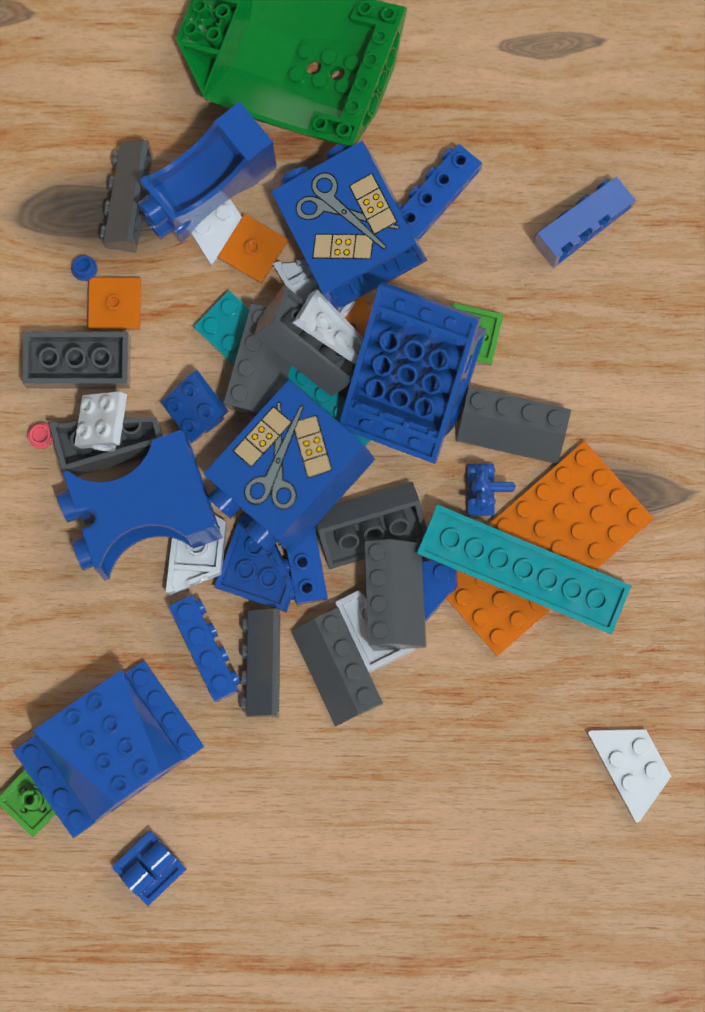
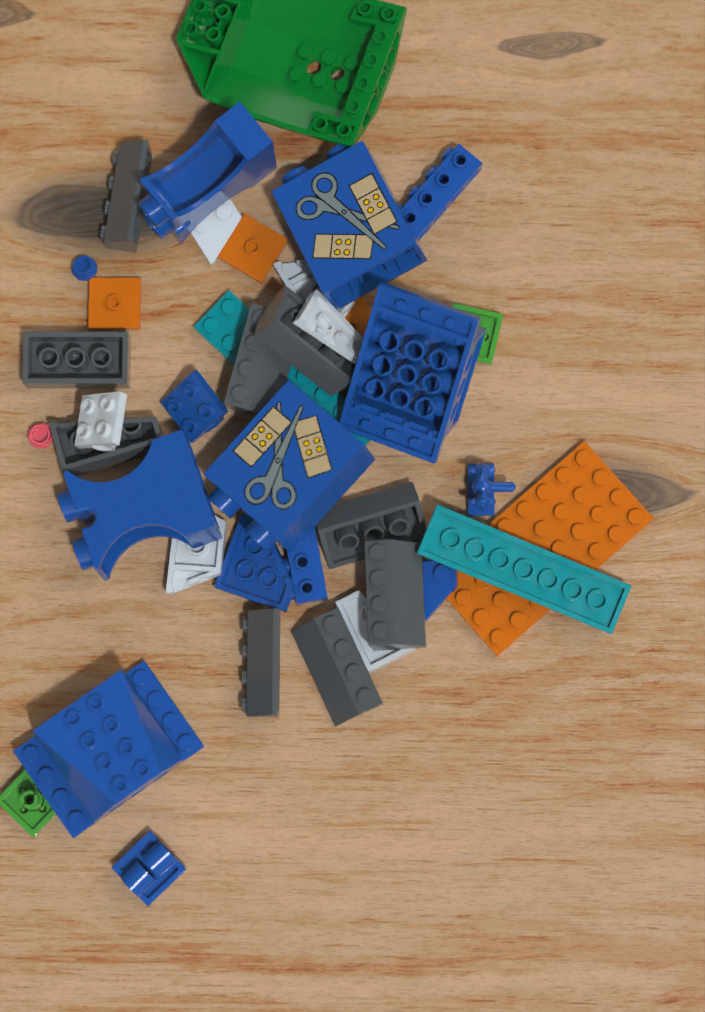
(204, 649): blue brick -> none
(513, 425): dark grey slope -> none
(584, 221): wedge -> none
(632, 766): white wing -> none

